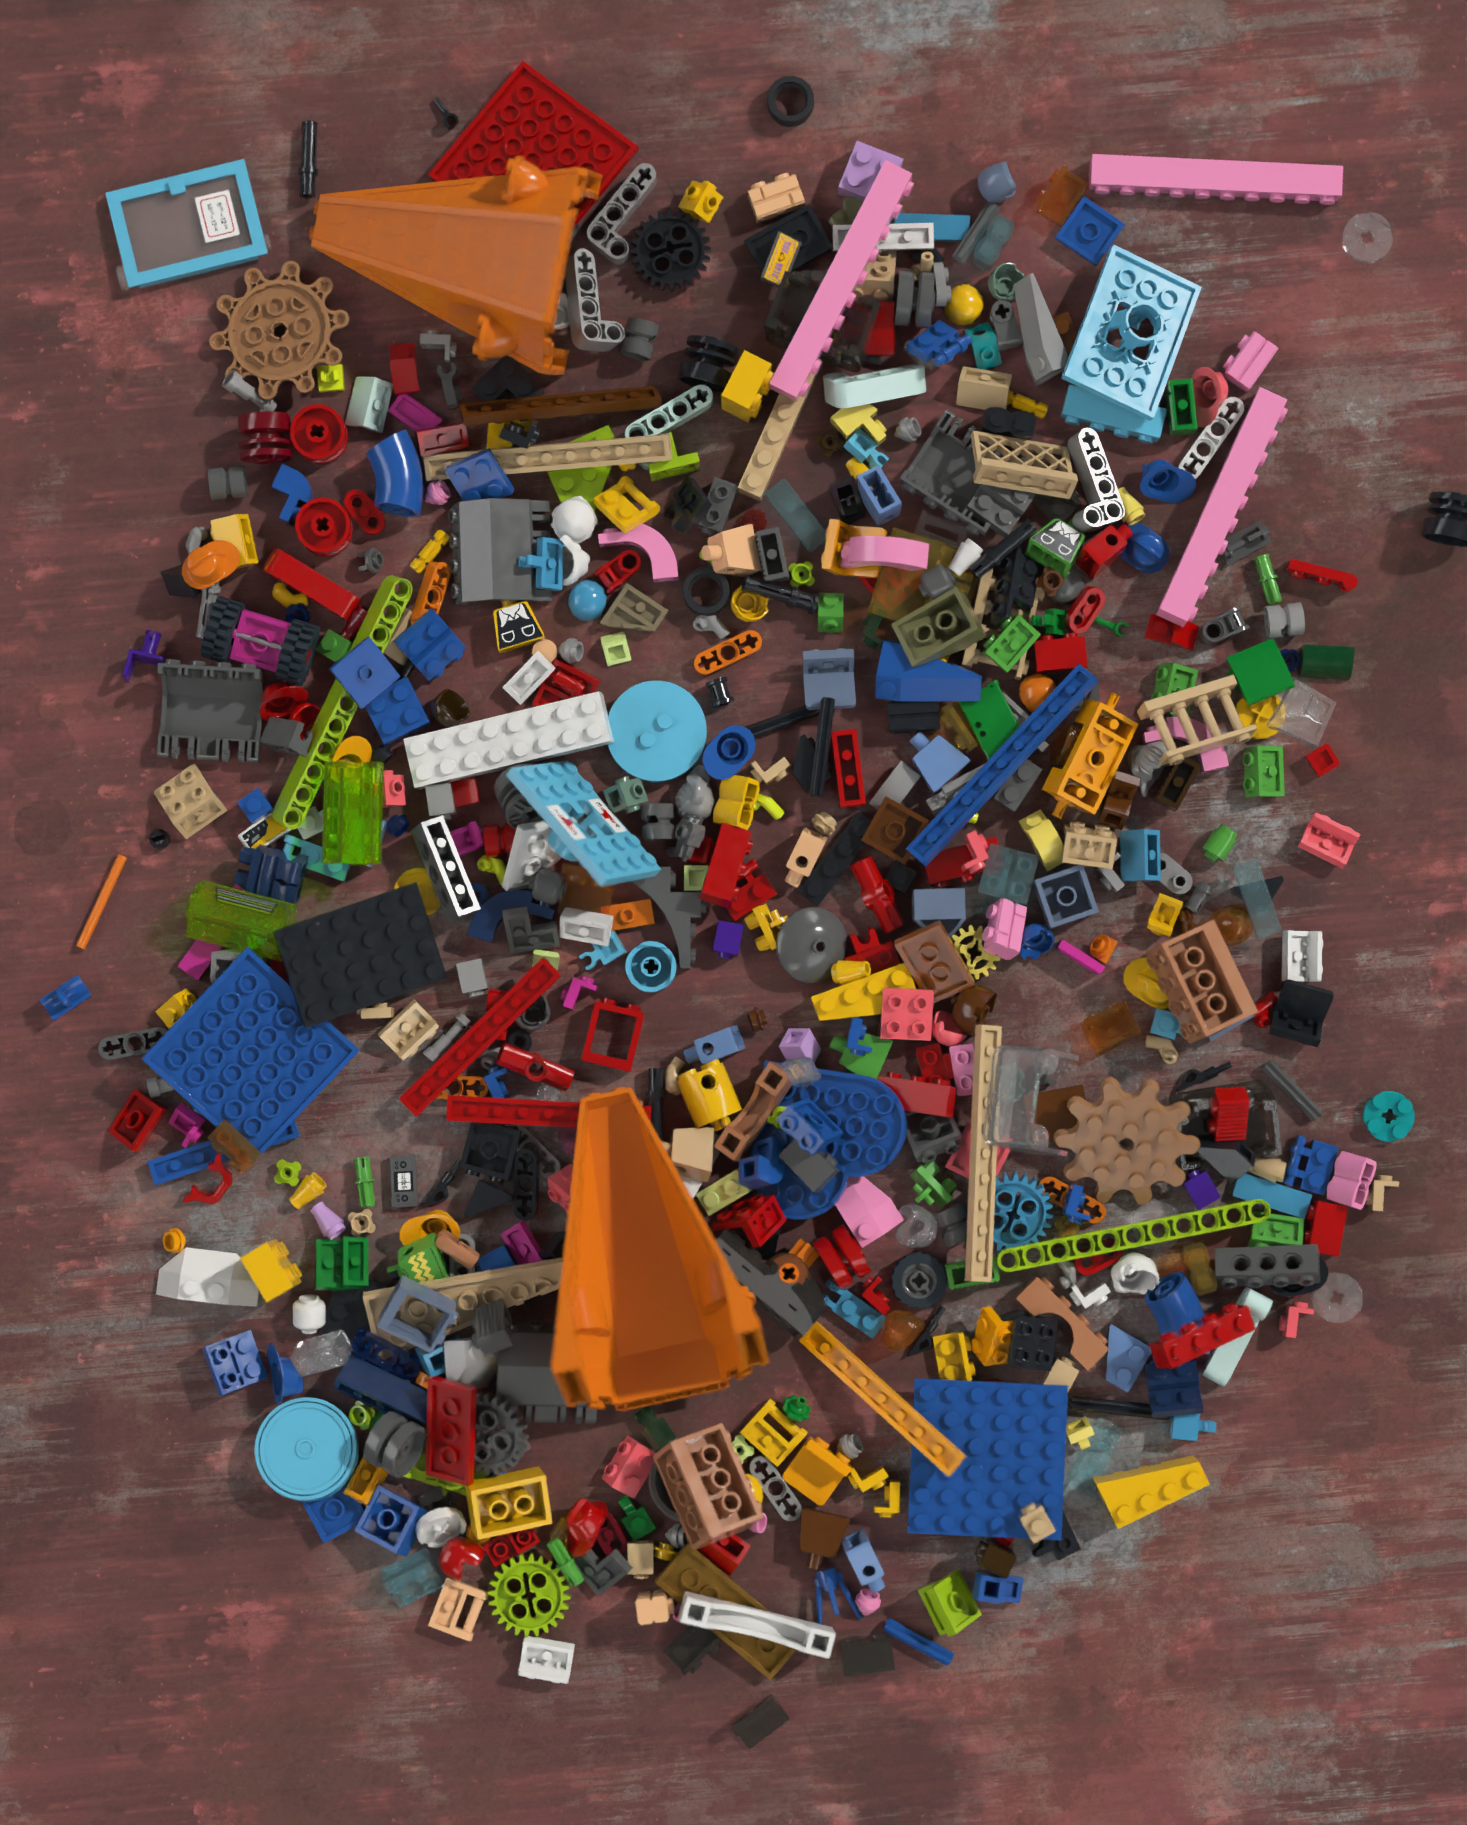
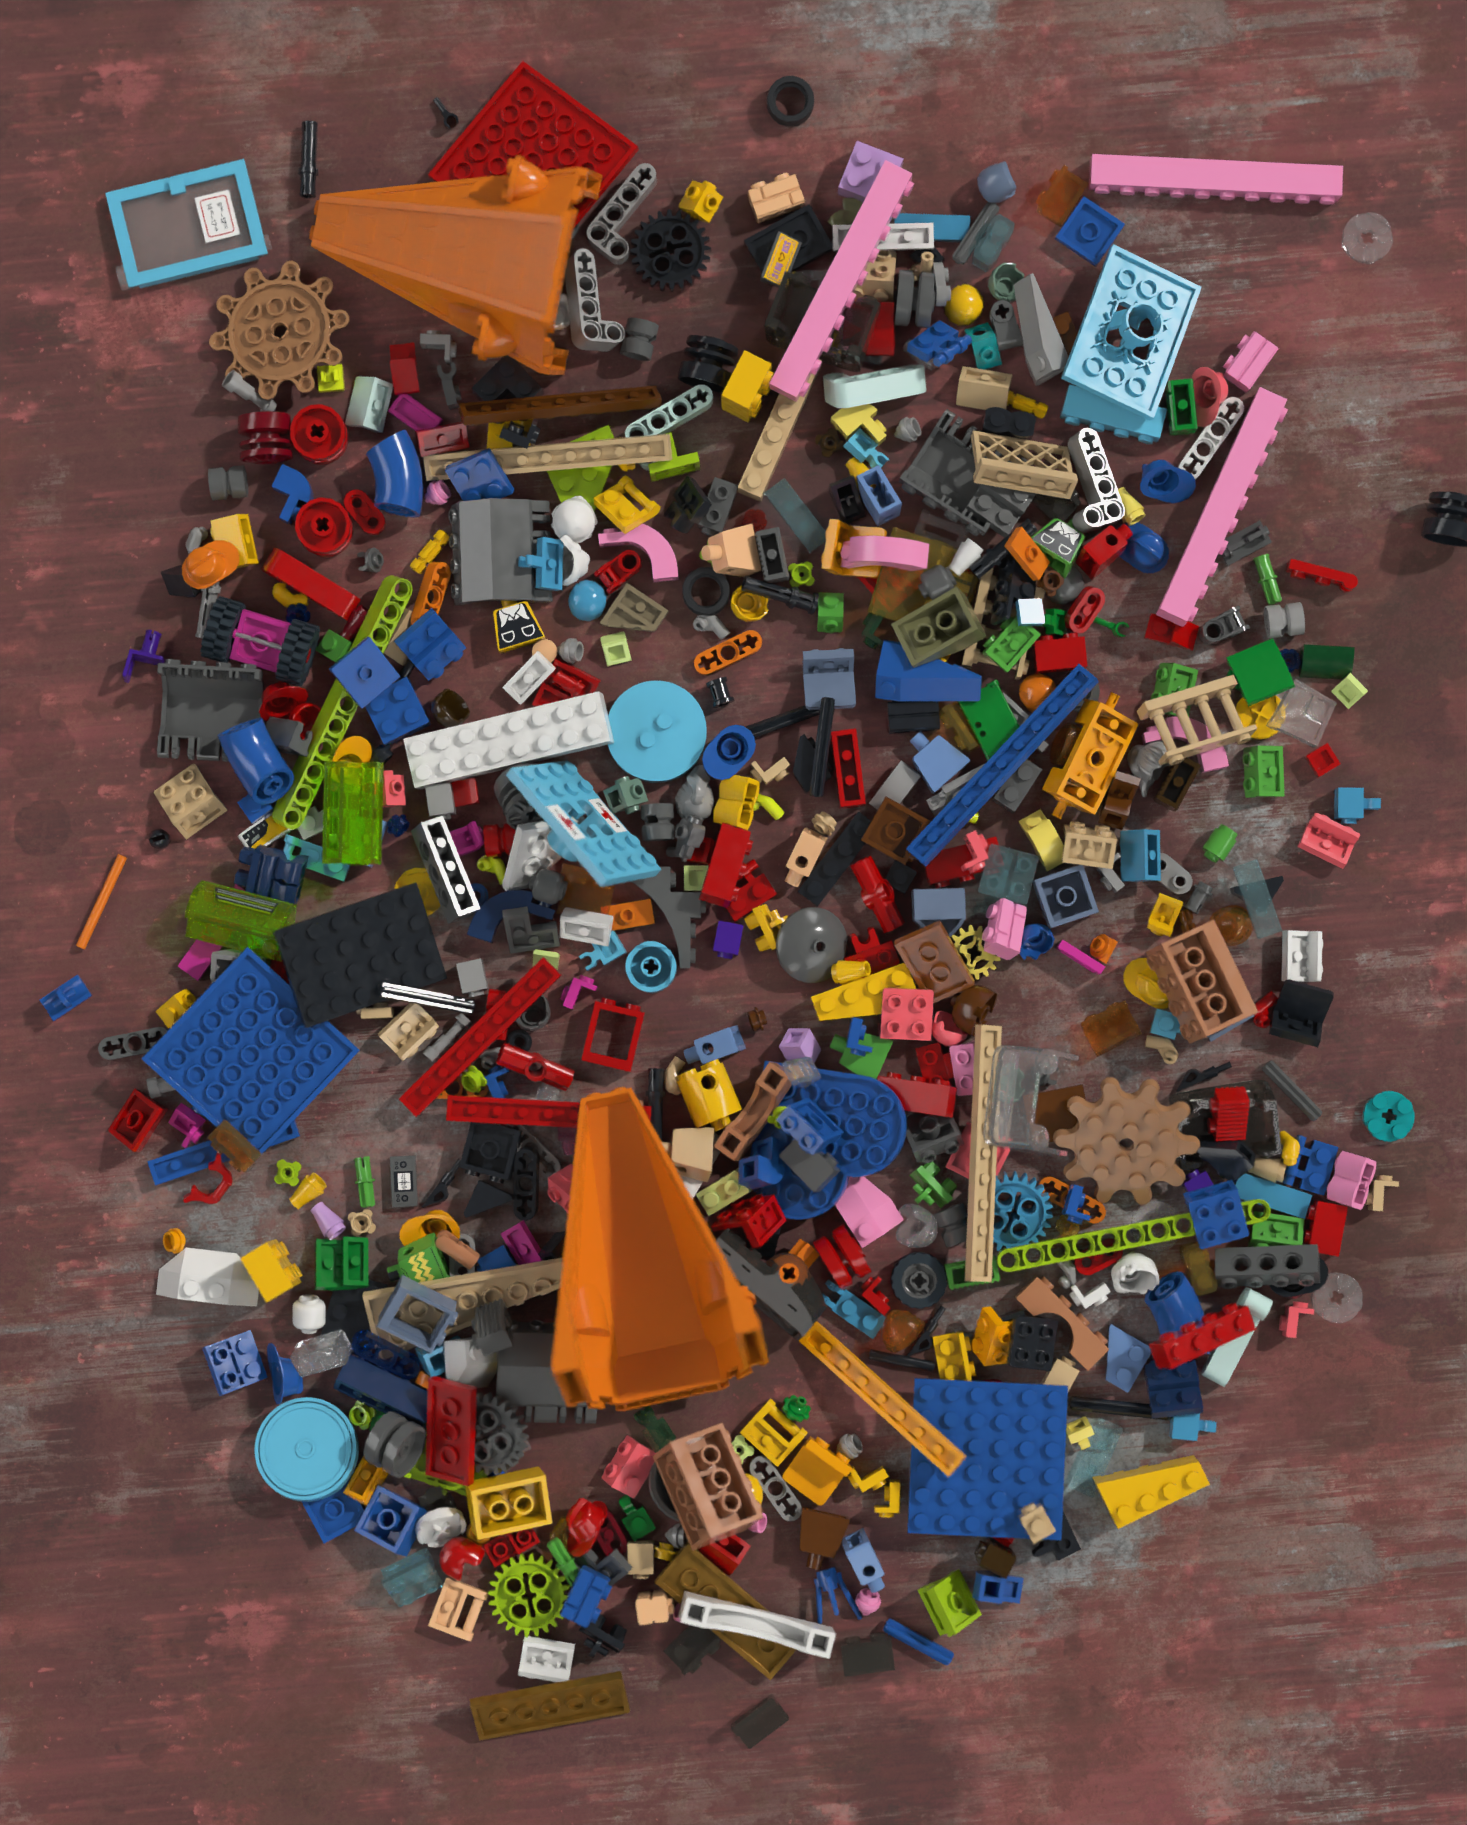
(256, 761): none -> blue brick
(426, 998): none -> axle
(473, 1079): none -> lime plate
(549, 1705): none -> pearl gold plate
(585, 1597): none -> blue brick
(613, 1640): none -> black hips
(901, 1360): none -> black piece
(1027, 553): none -> orange plate
(1029, 612): none -> tile
(1216, 1214): none -> blue bracket
(1290, 1148): none -> yellow arm
(1349, 690): none -> yellowish green plate
(1350, 804): none -> dark azure brick

